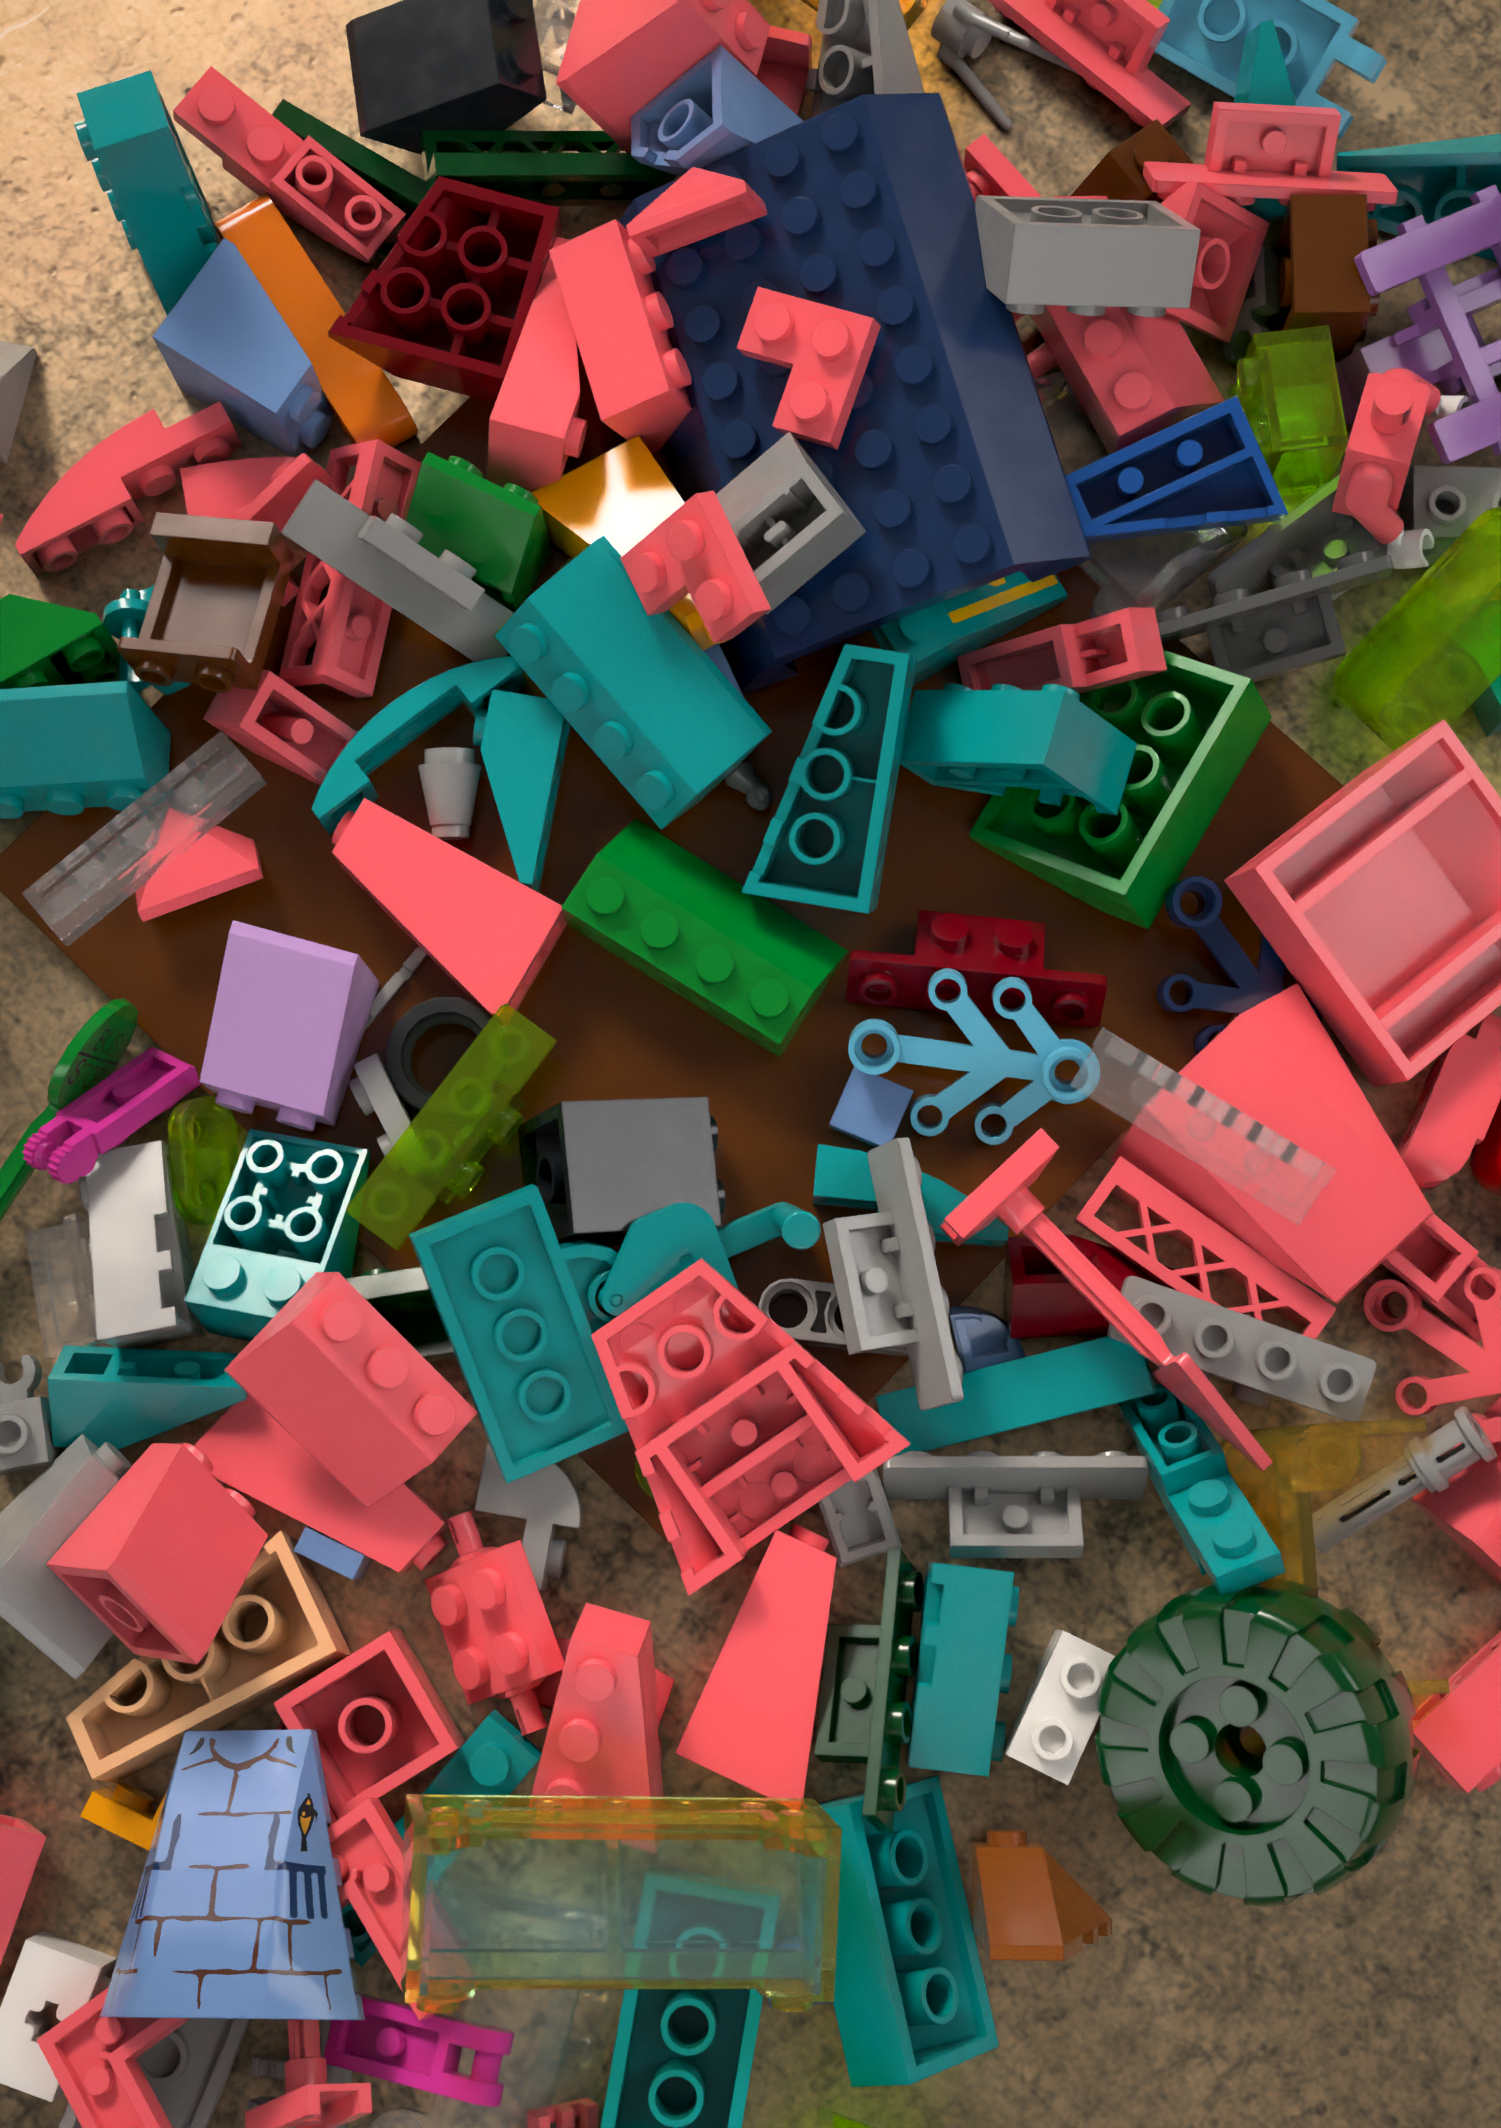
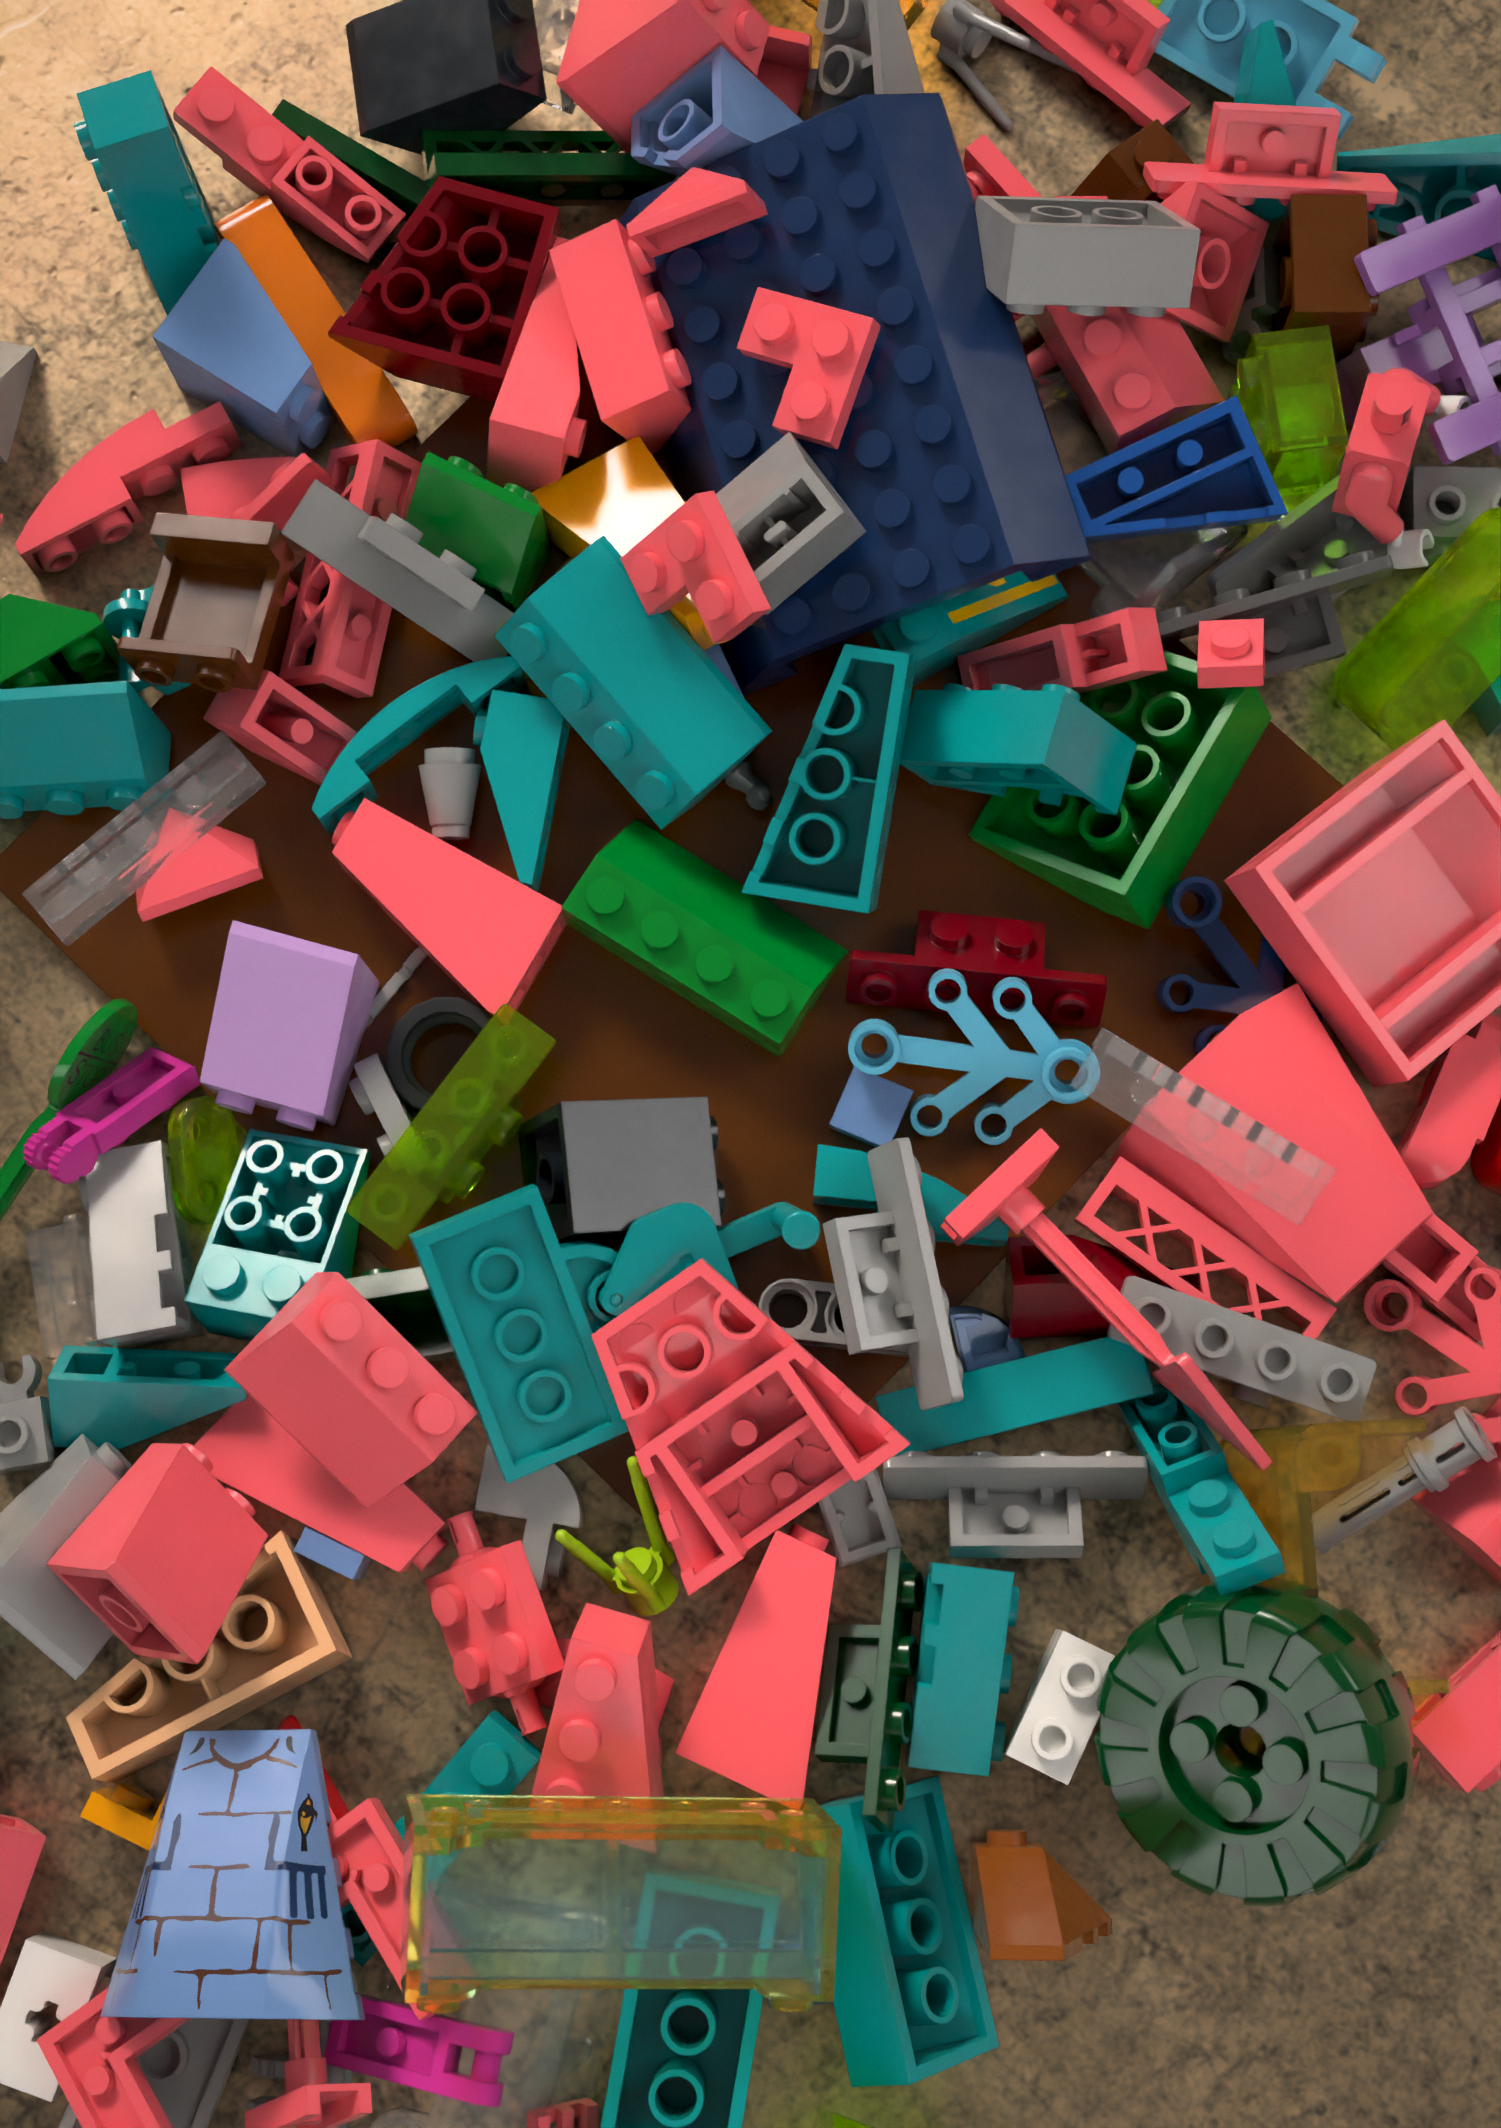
(372, 1721): coral brick -> none
(639, 1573): none -> lime plant
(1231, 653): none -> coral bracket

